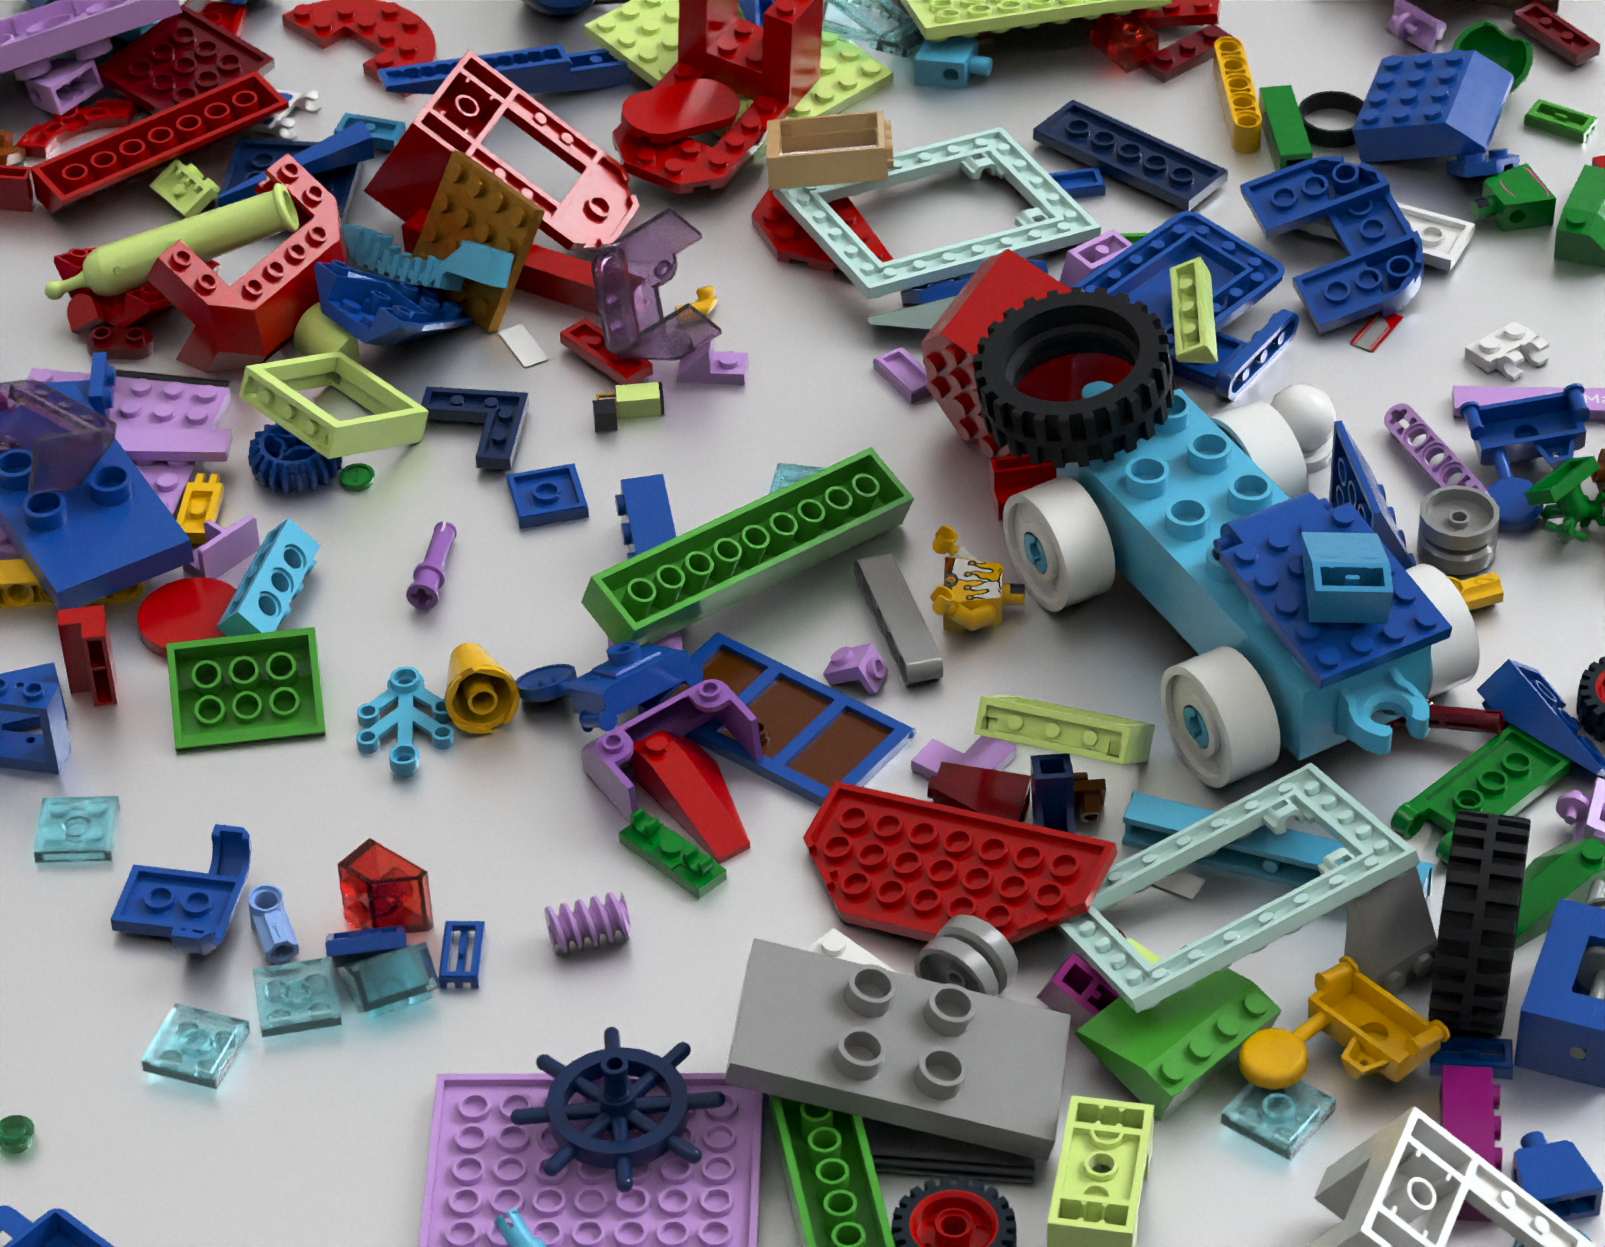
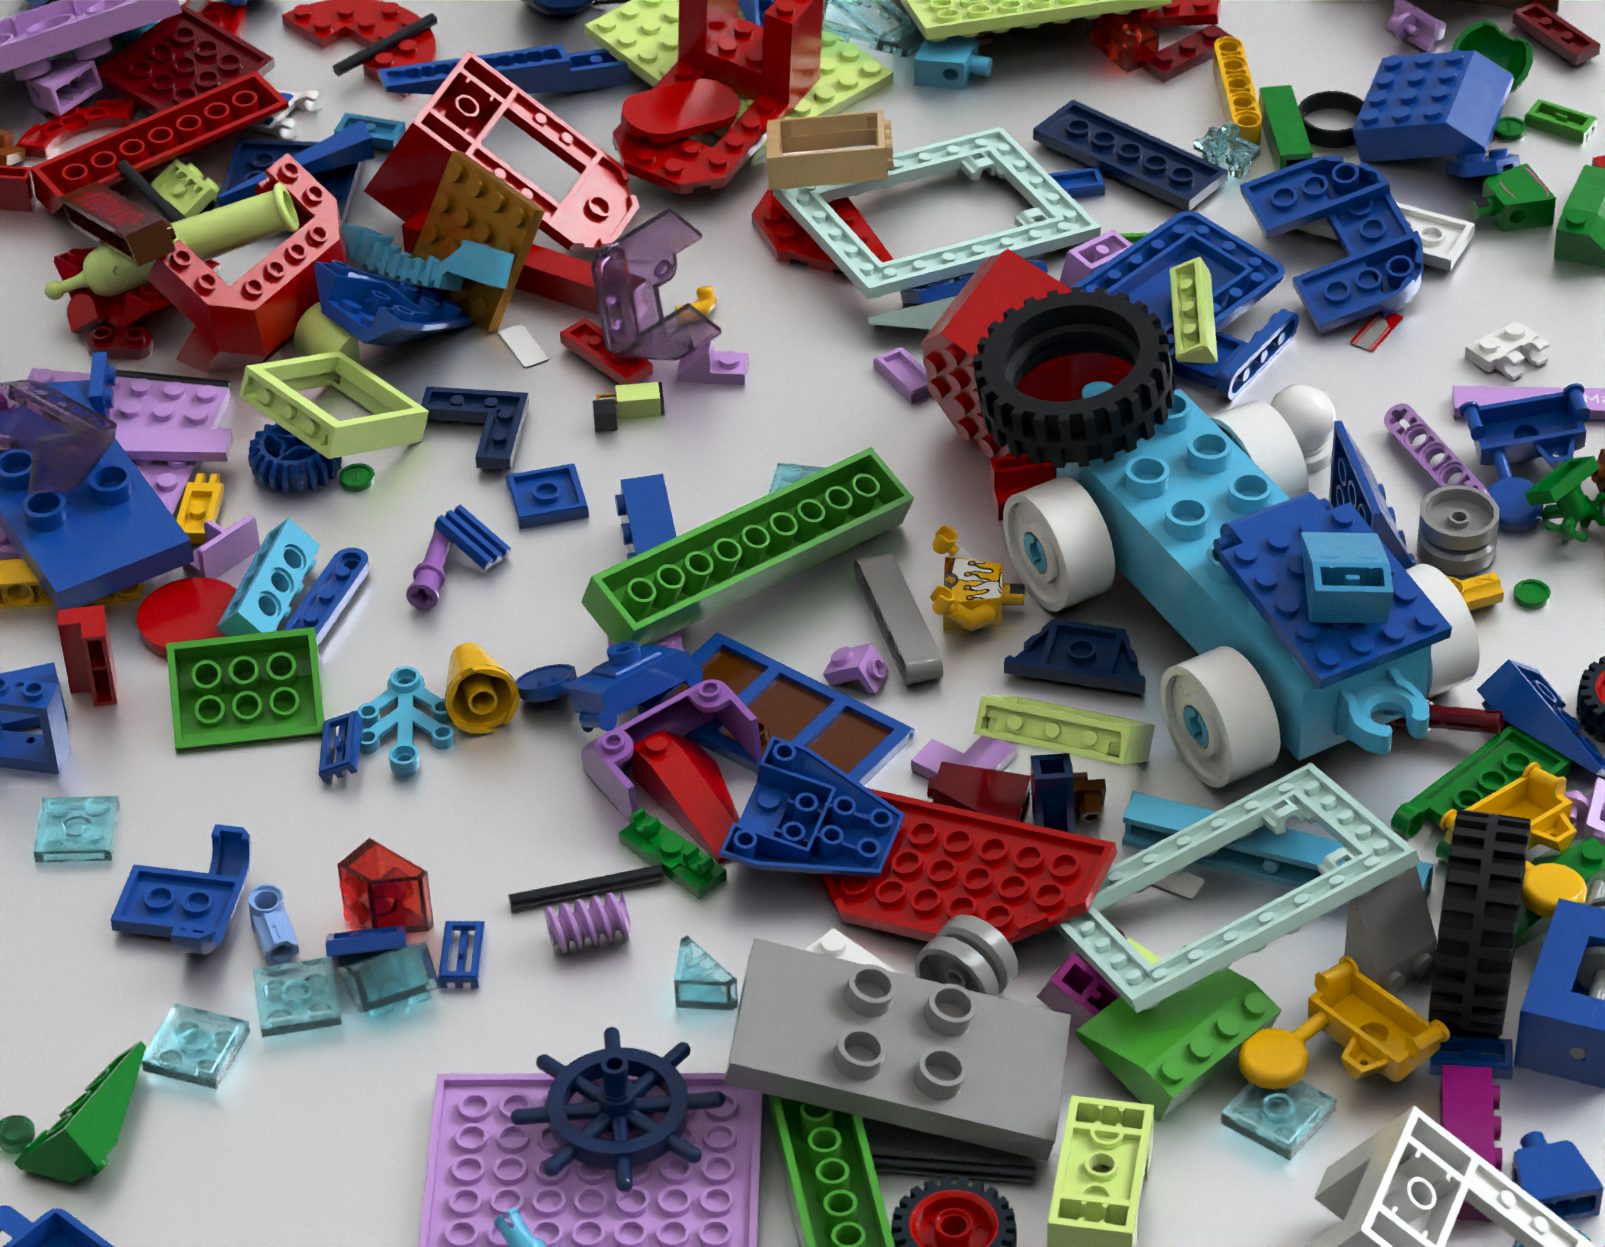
(88, 1125): none -> green wedge
(119, 223): none -> reddish brown brick
(148, 192): none -> black bar
(331, 592): none -> blue plate
(346, 743): none -> blue tile
(385, 44): none -> black bar
(472, 537): none -> blue tile
(585, 887): none -> black bar
(702, 981): none -> clear light blue slope
(811, 818): none -> blue wedge
(1080, 656): none -> dark blue wing
(1215, 146): none -> clear light blue hips
(1510, 128): none -> green piece
(1531, 594): none -> green piece
(1541, 800): none -> yellow piece

